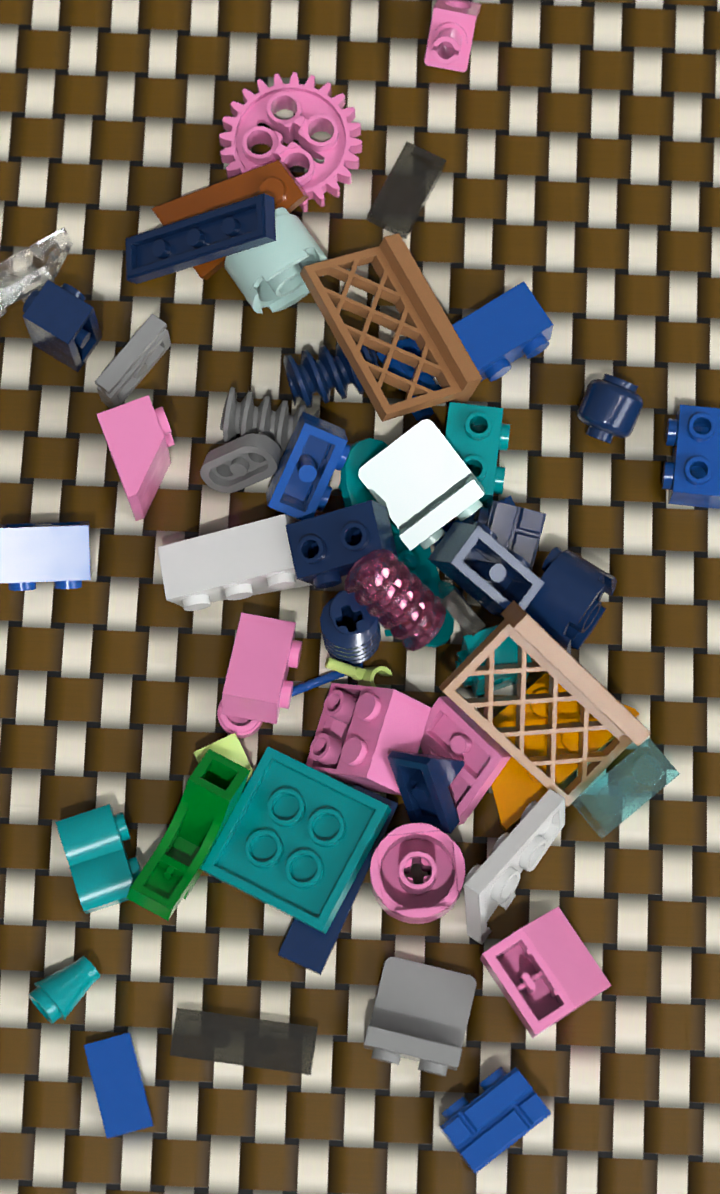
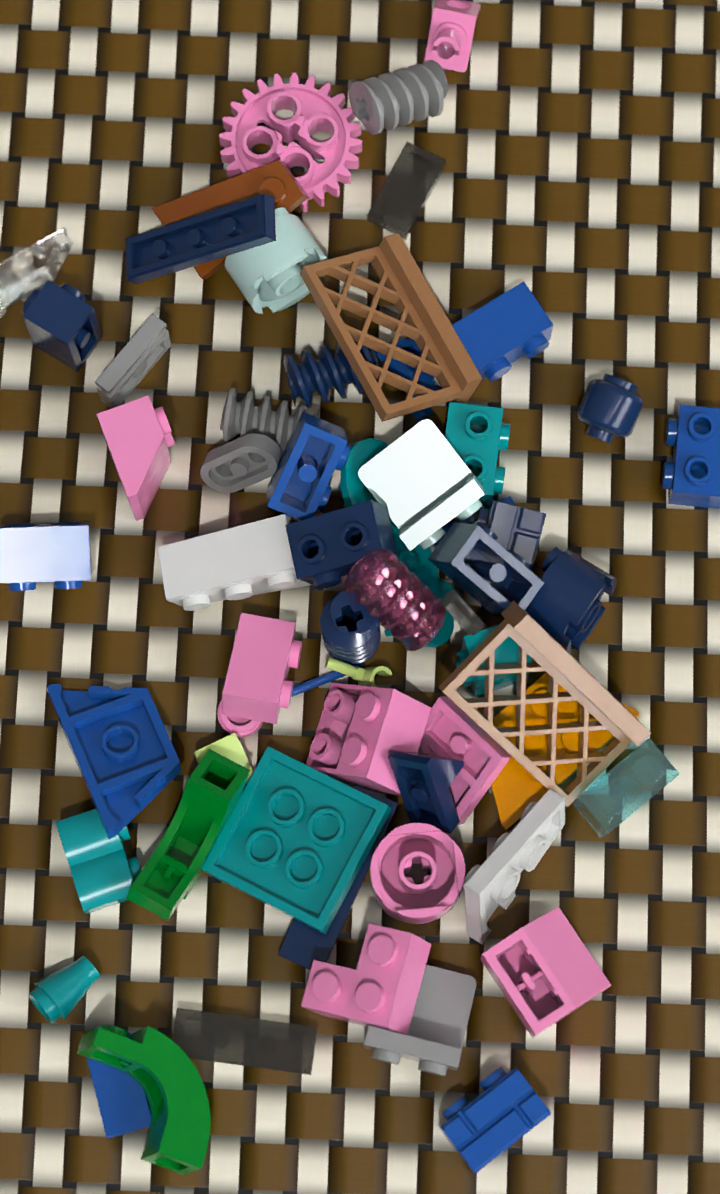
(117, 748): none -> blue wing
(173, 1089): none -> green arch
(380, 989): none -> bright pink brick
(399, 96): none -> light grey piece

